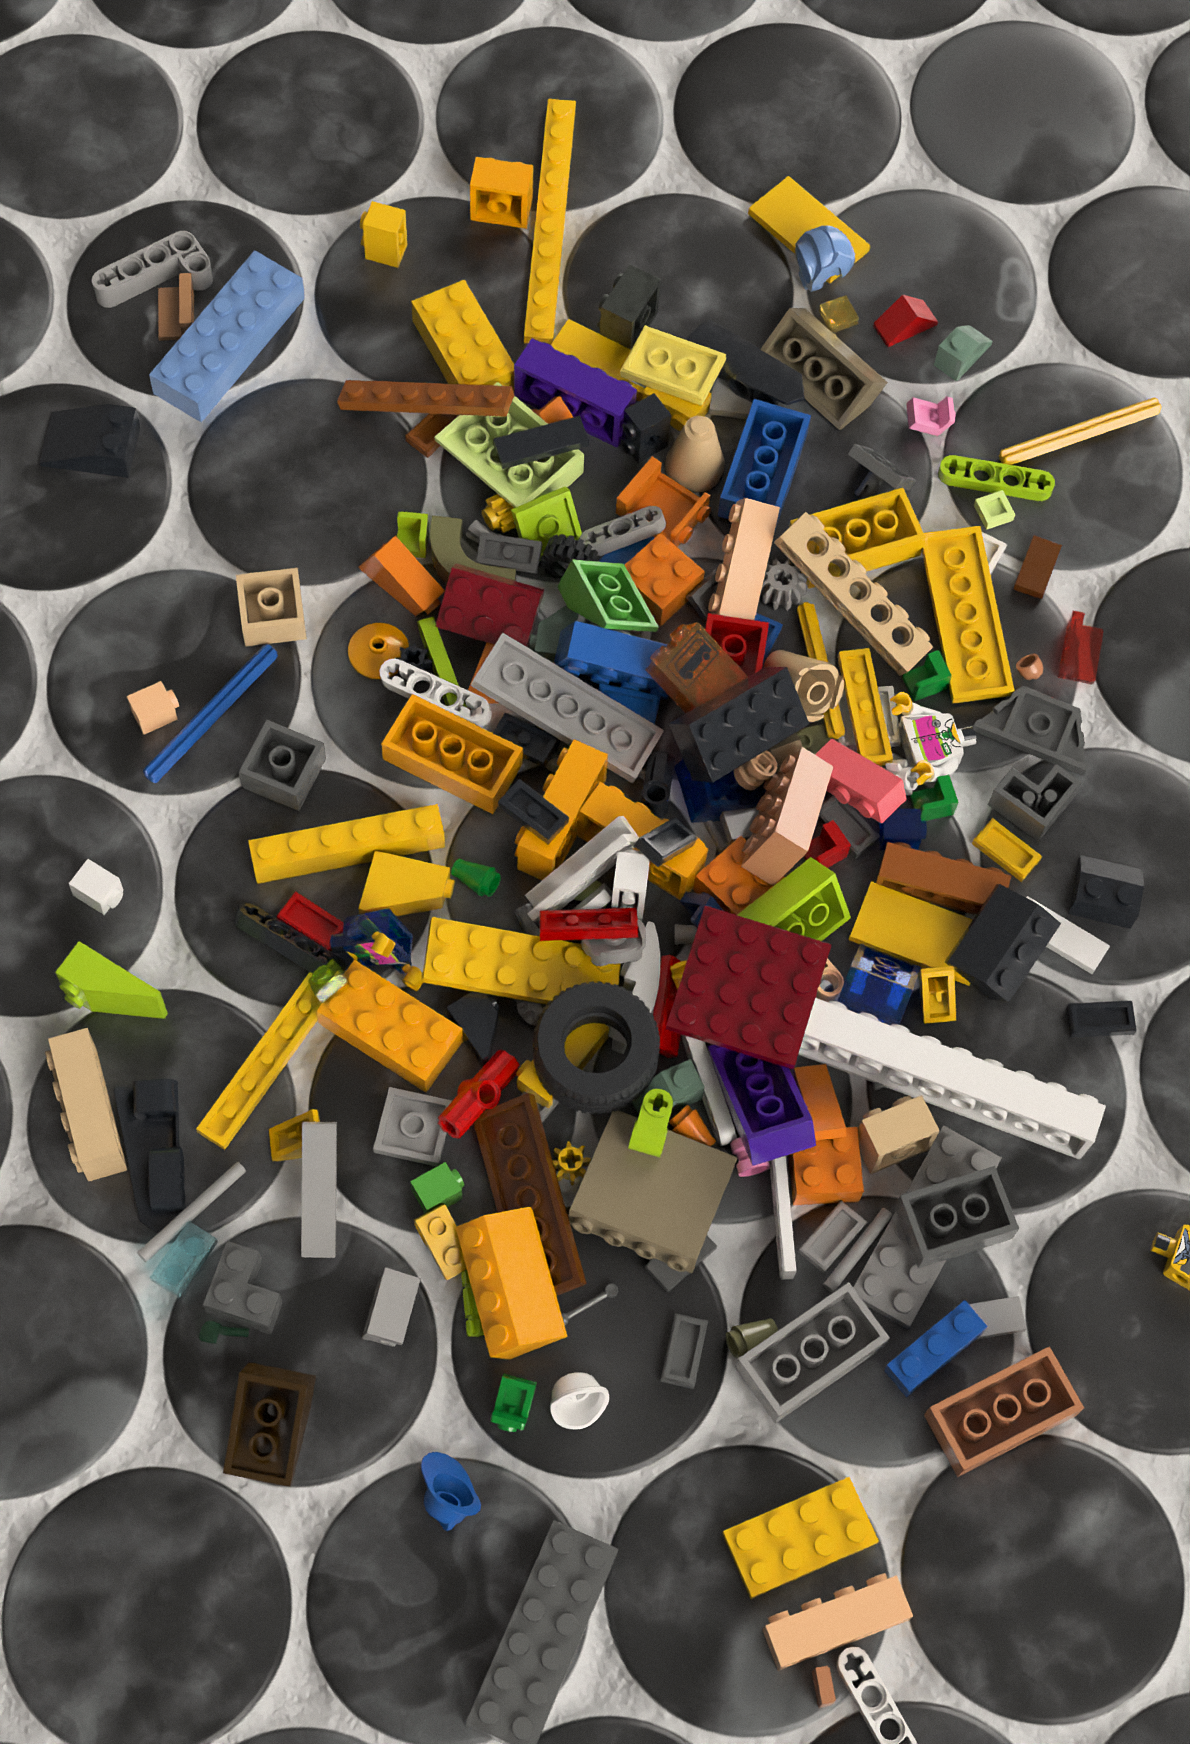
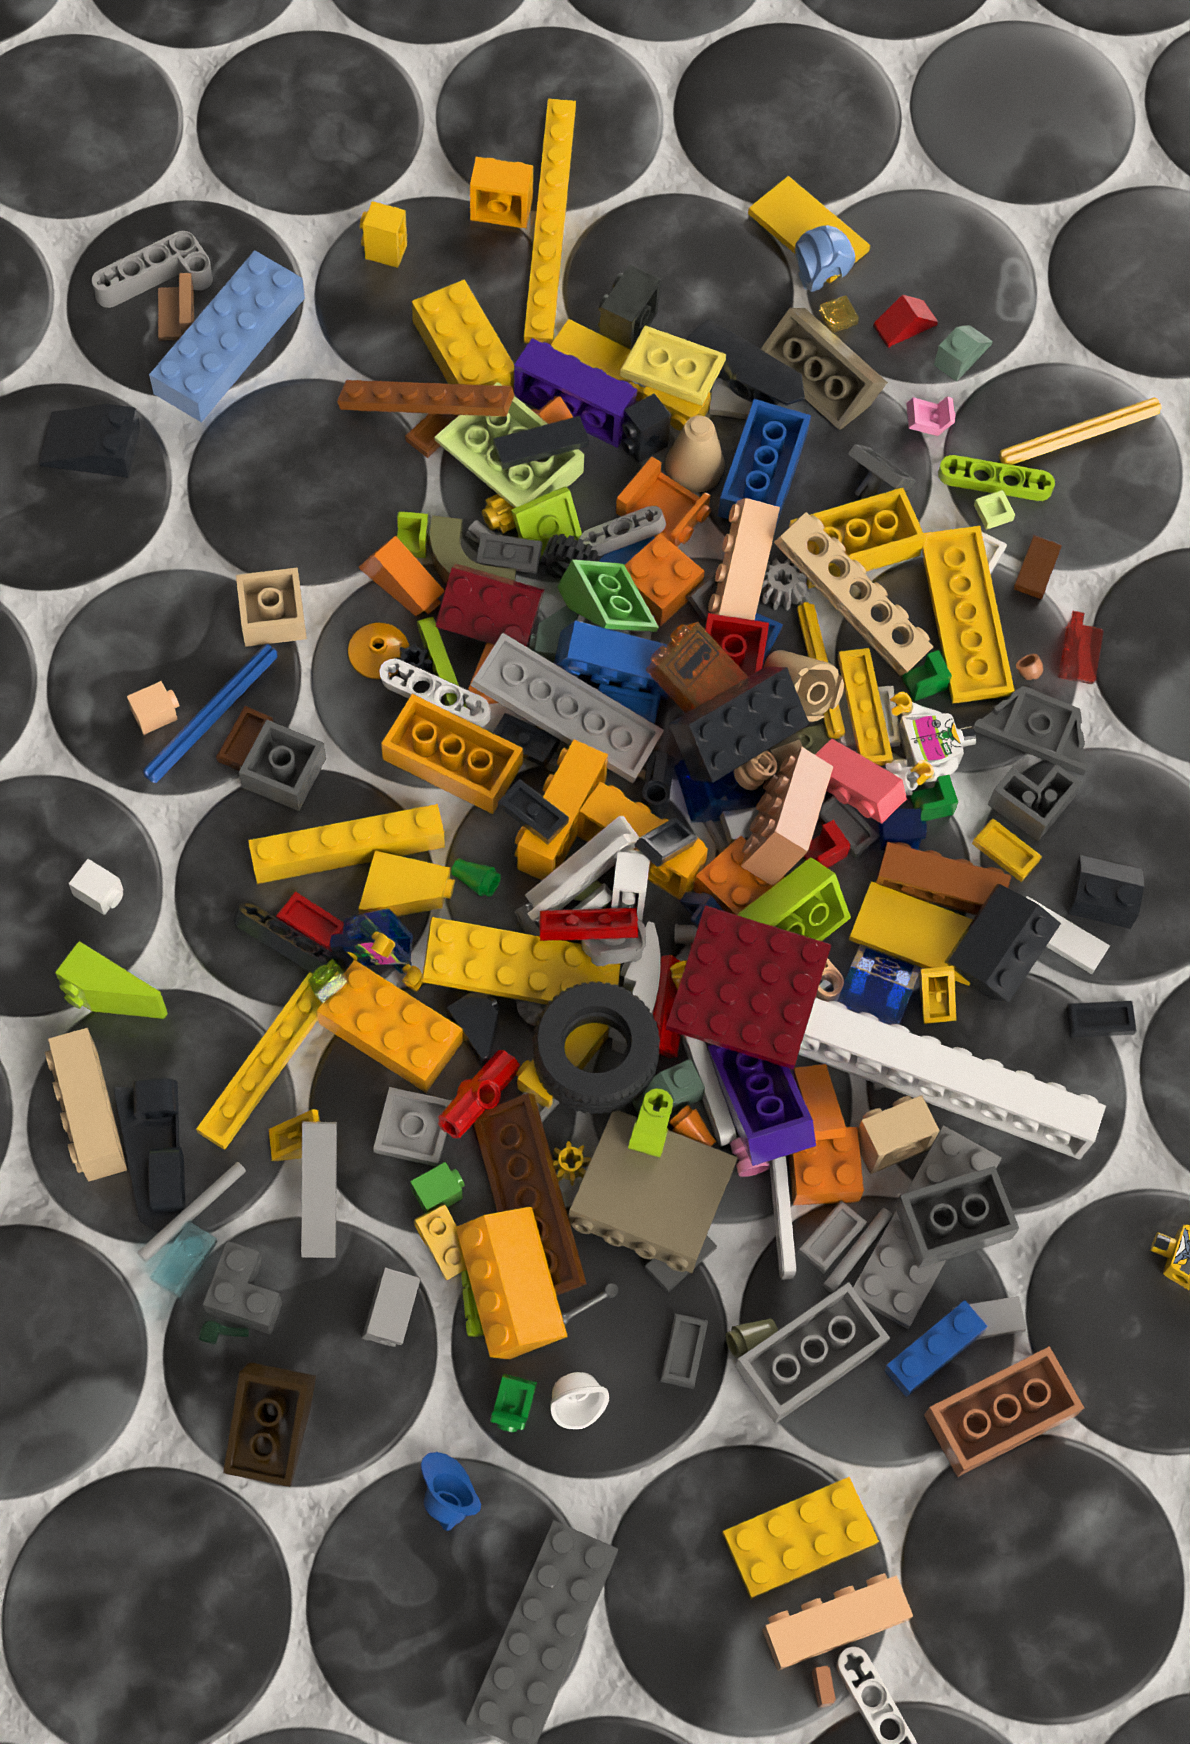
(242, 738): none -> reddish brown tile

